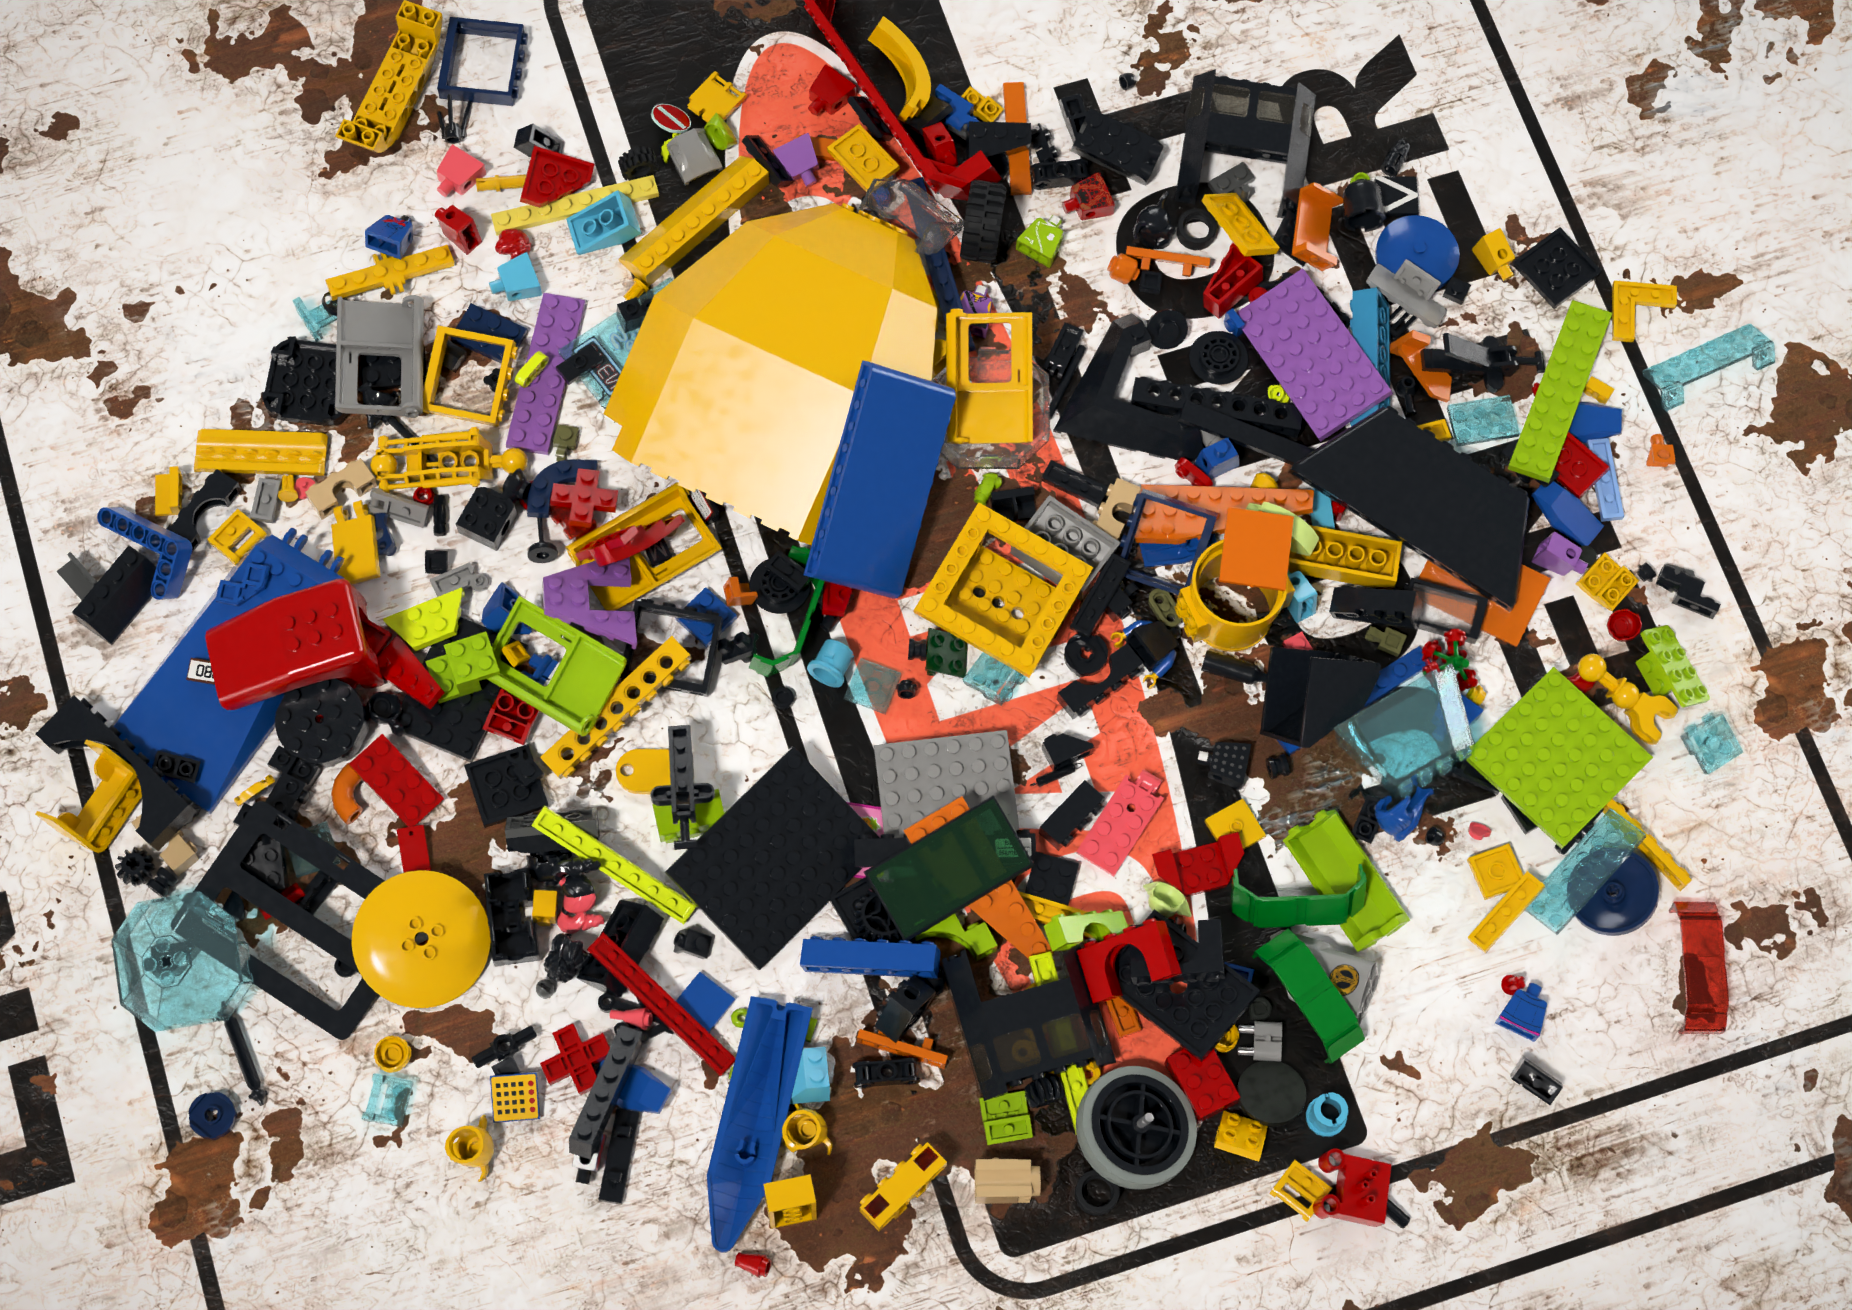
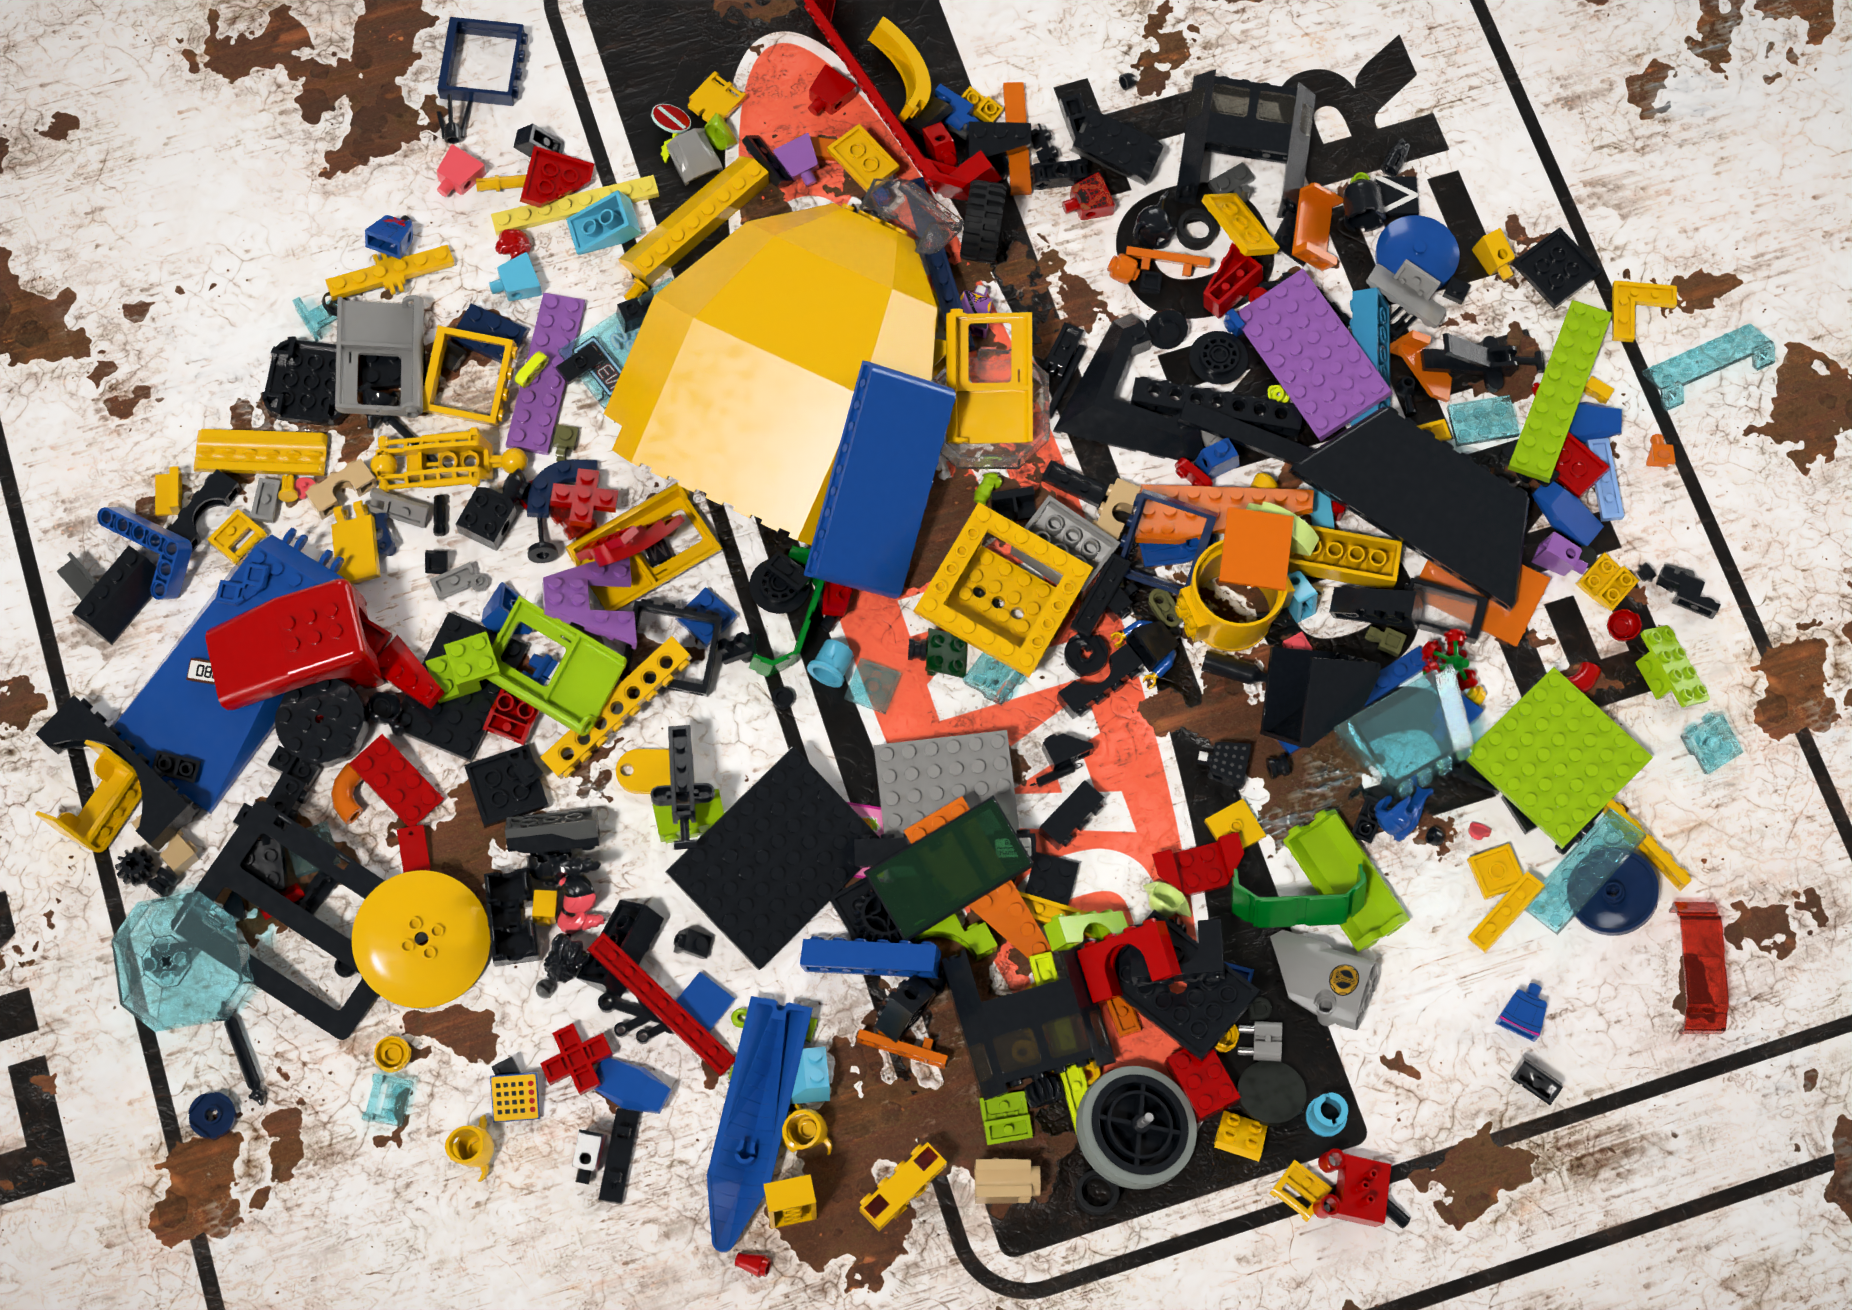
(254, 790): yellow tile -> none
(397, 80): yellow slope -> none
(420, 491): red plate -> none
(428, 621): neon yellow wing -> none
(455, 221): red torso -> none
(489, 380): black plate -> none
(515, 653): yellow tile -> none
(515, 1041): black axle -> none
(605, 1092): black brick -> none
(614, 865): neon yellow tile -> none
(637, 1017): coral cone -> none
(638, 163): black tyre -> none
(705, 508): slope -> none
(737, 593): orange panel -> none
(870, 118): black hinge -> none
(899, 1069): black piece -> none
(906, 689): black plate -> none
(1041, 240): lime torso -> none
(1117, 828): coral hinge -> none
(1313, 993): green windscreen -> none
(1511, 984): red piece -> none
(1625, 695): yellow piece -> none

